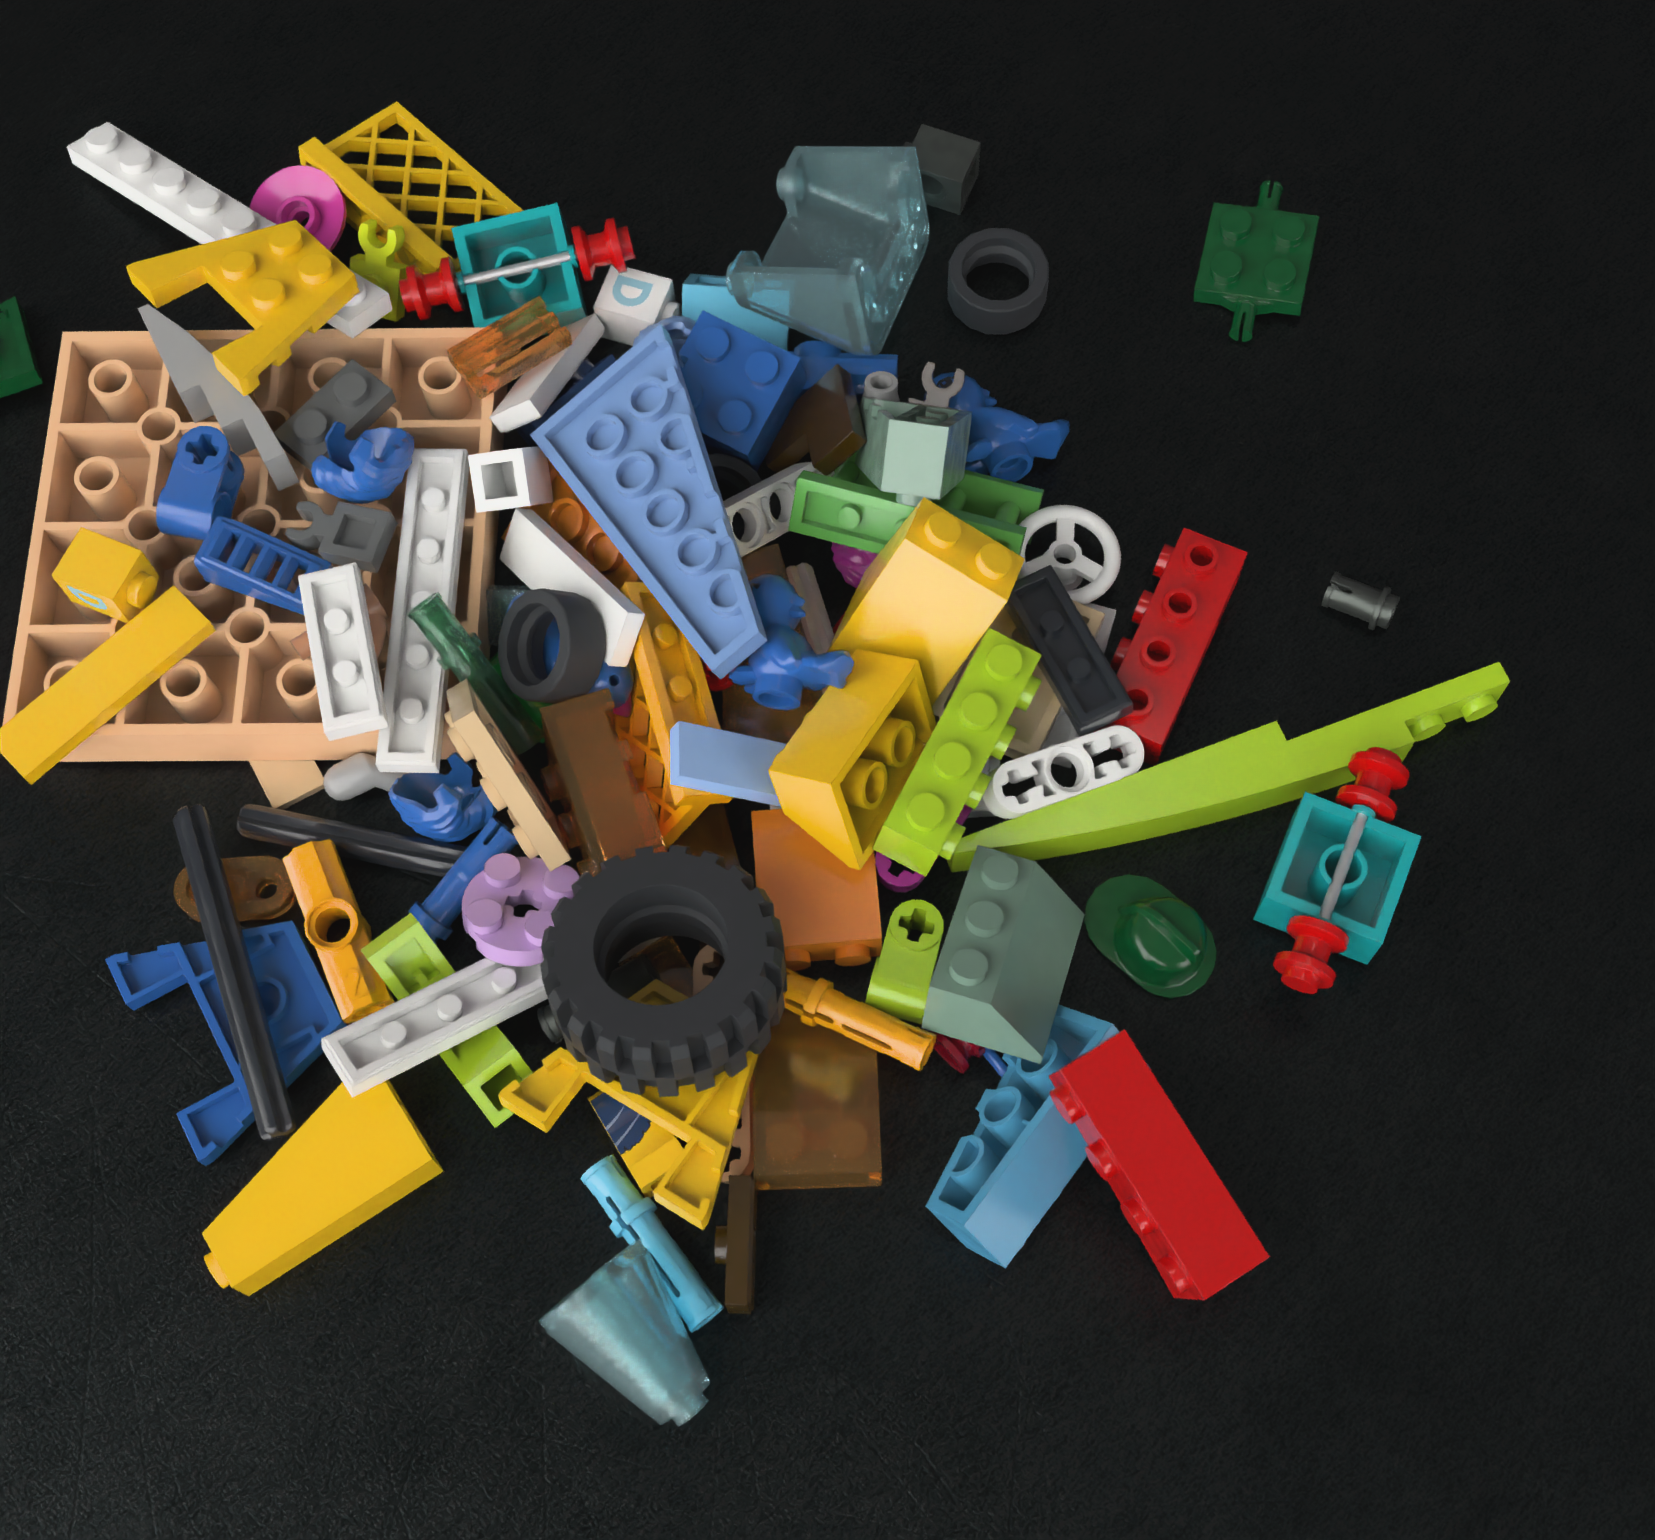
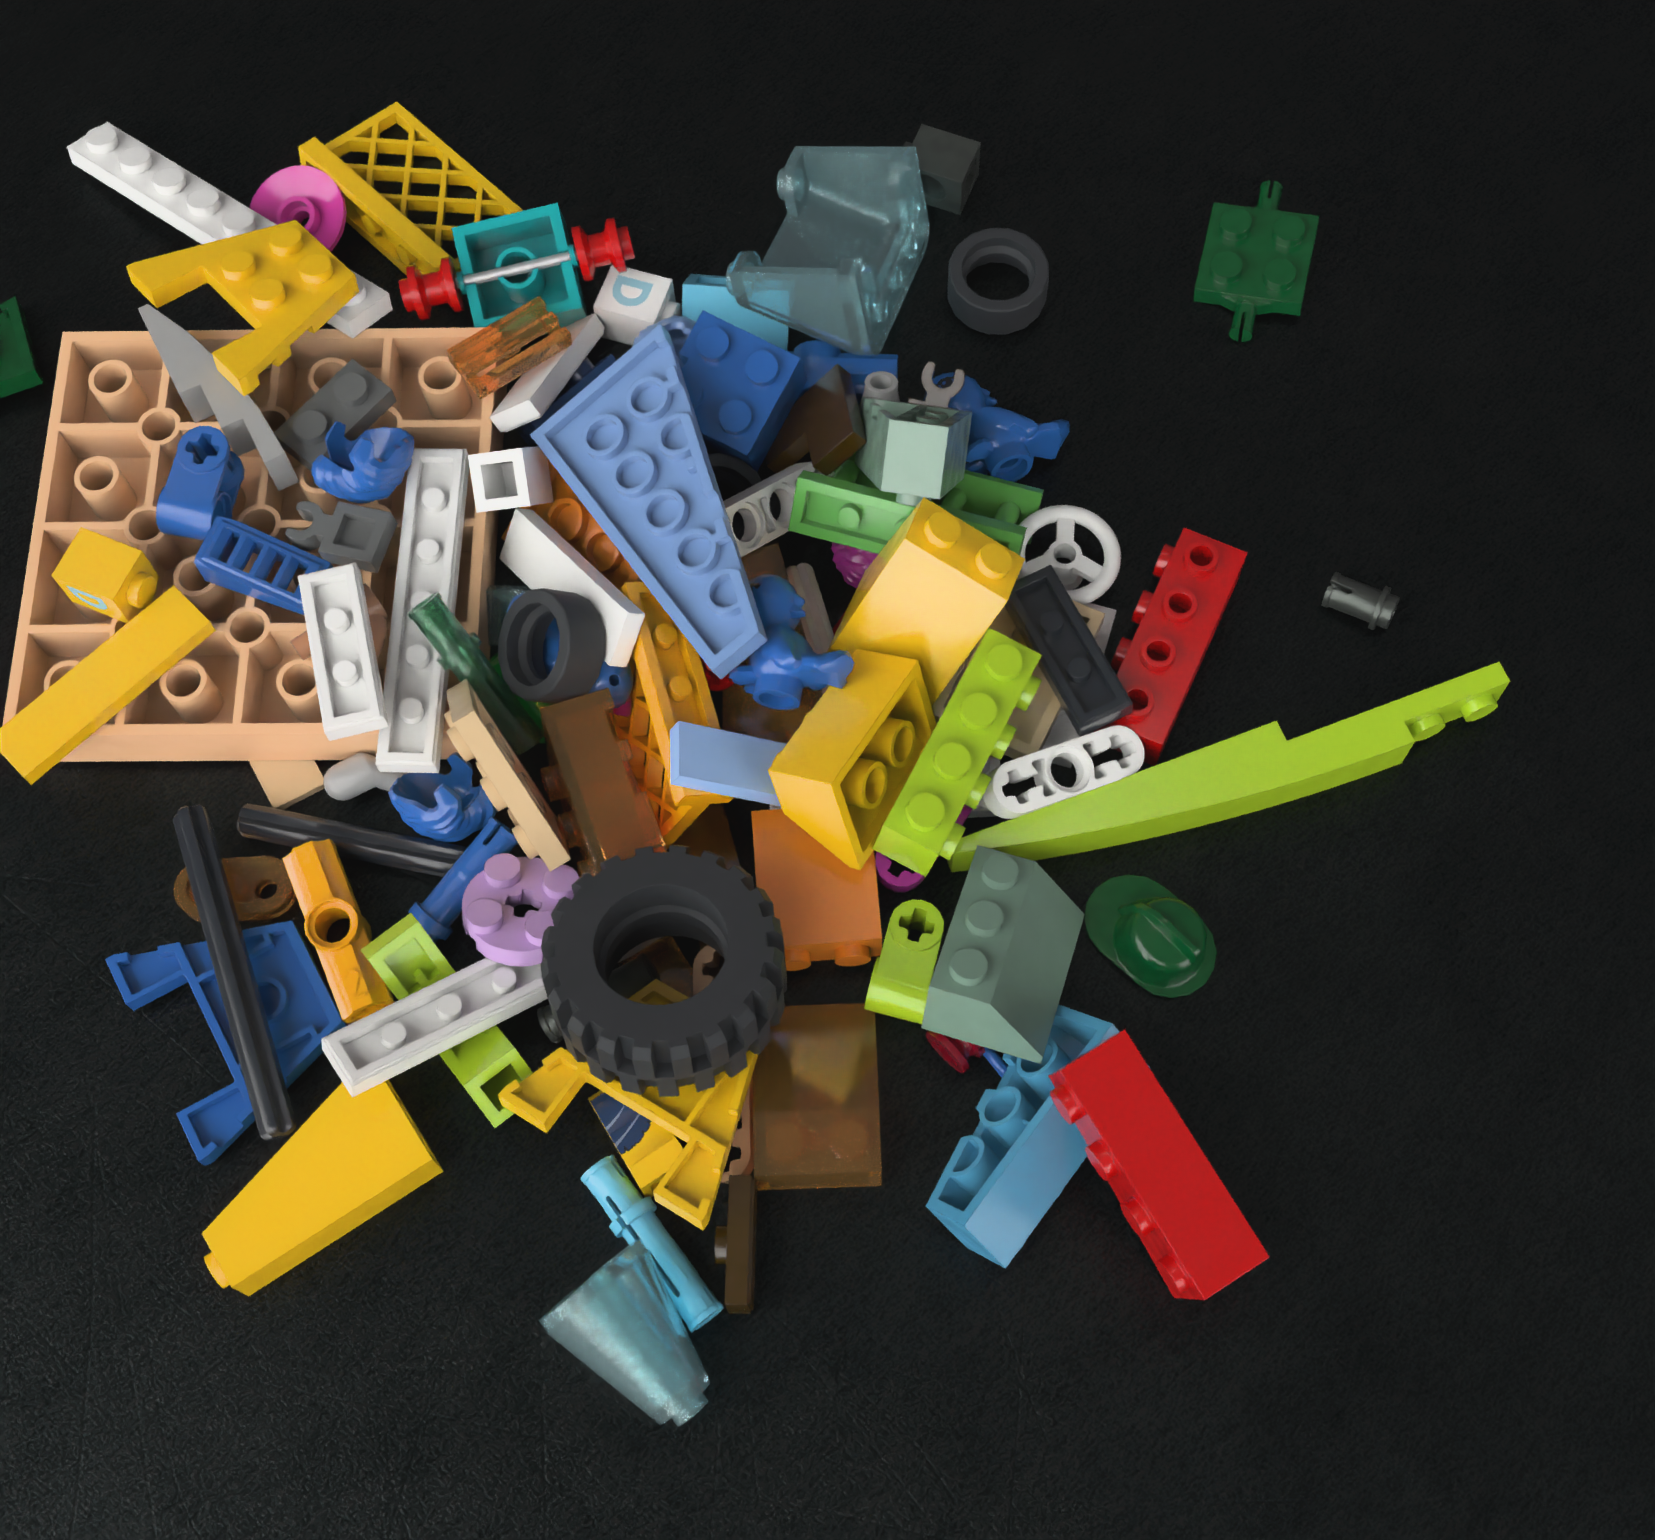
(379, 263): neon yellow plate -> none
(865, 1024): light orange pin -> none
(1339, 873): teal brick -> none

